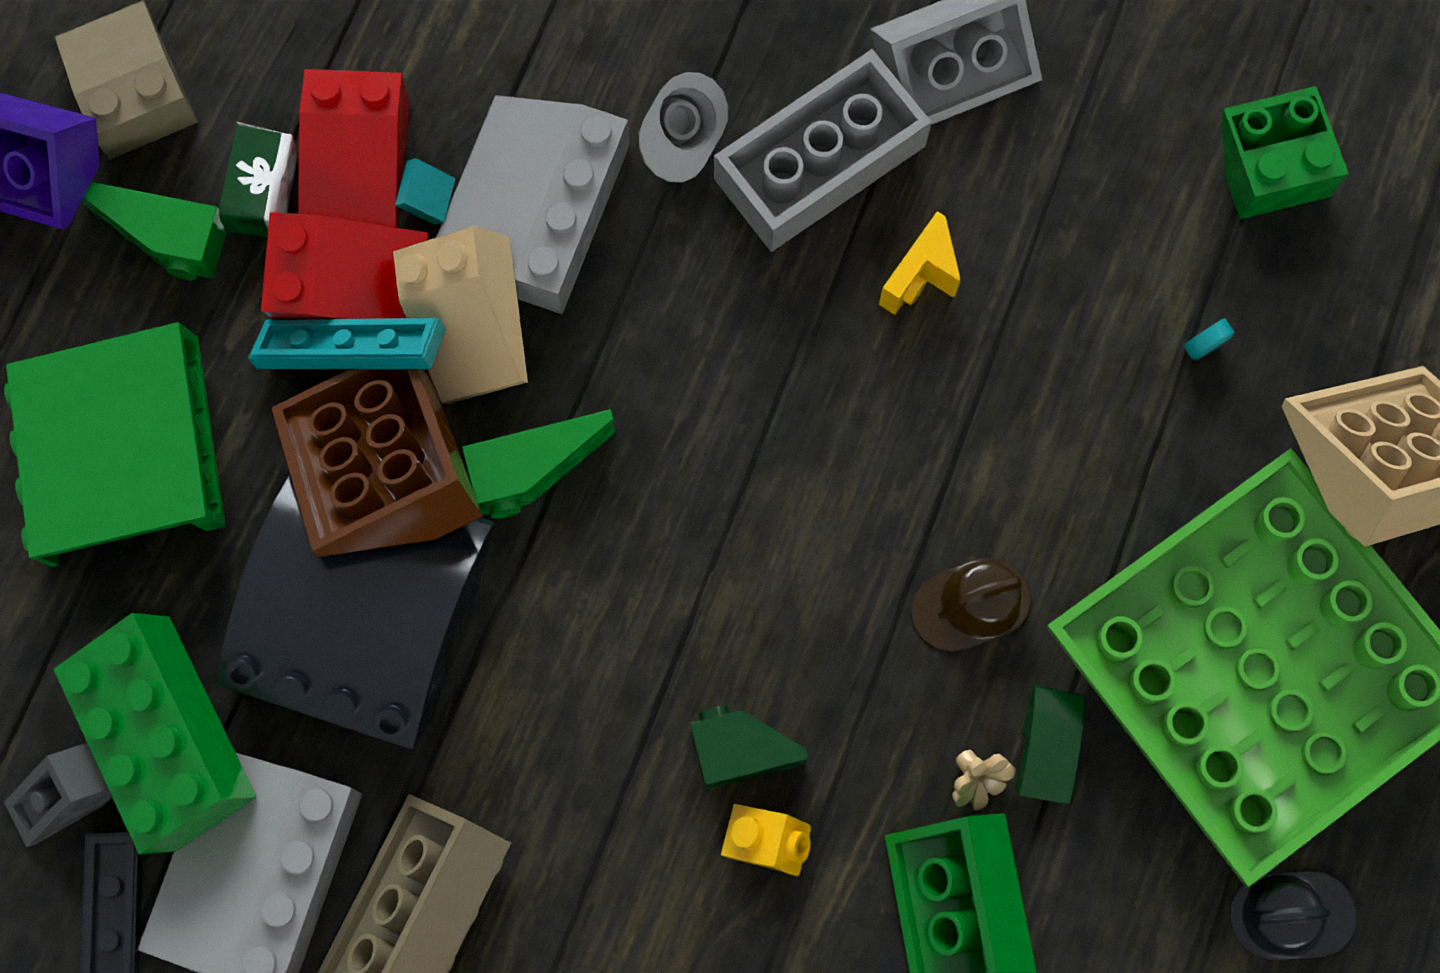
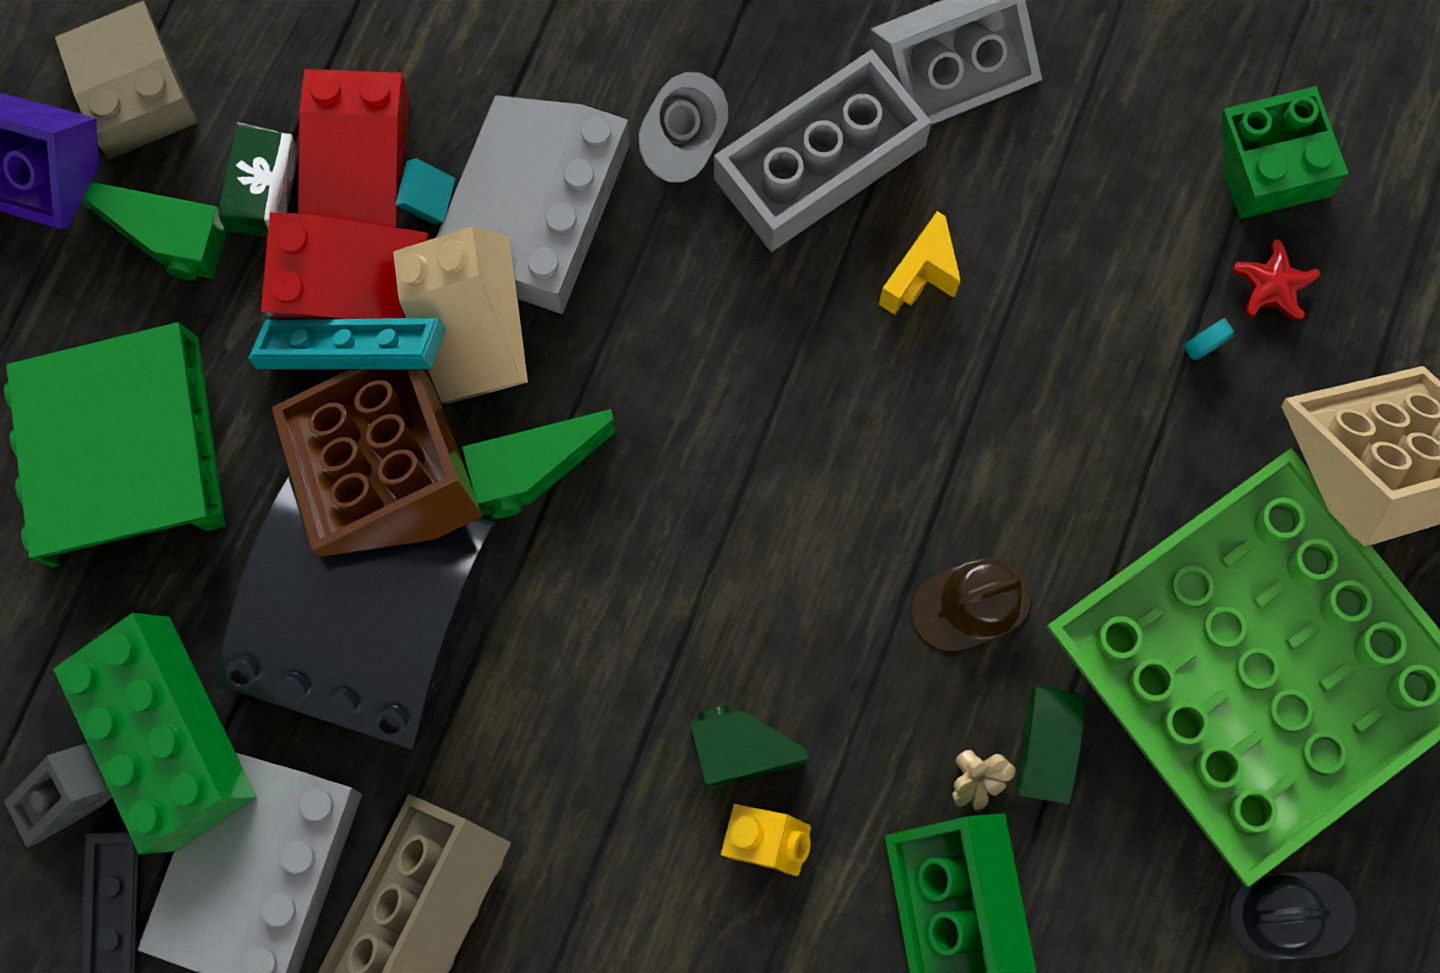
(1275, 283): none -> red animal

